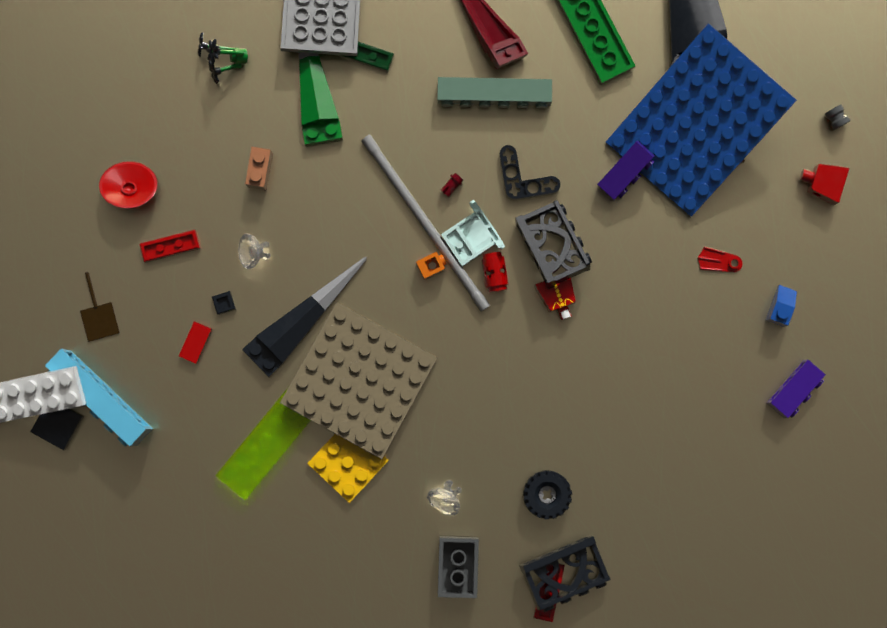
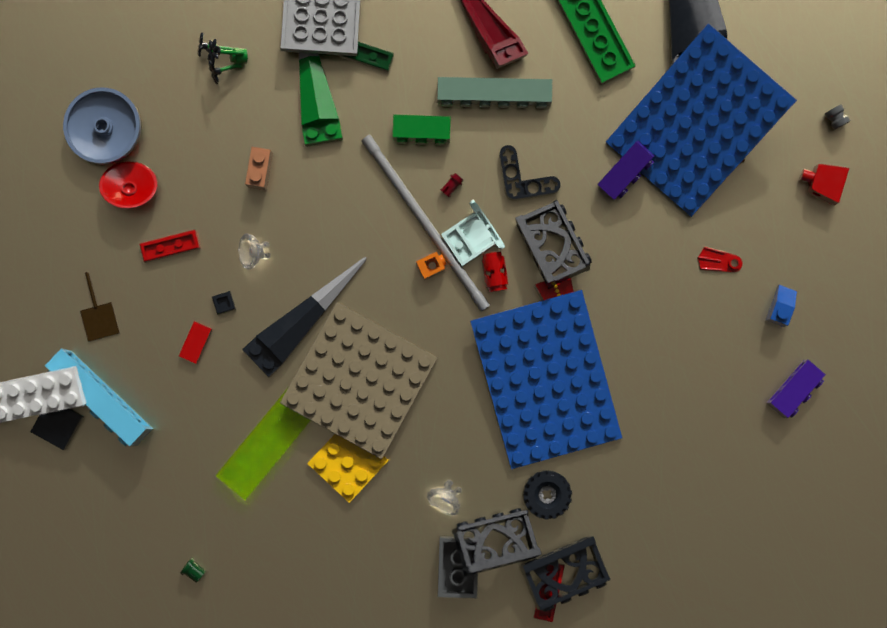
(102, 125): none -> sand blue dish
(193, 570): none -> dark green bush
(421, 129): none -> green brick
(482, 564): none -> black fence
(546, 379): none -> blue plate

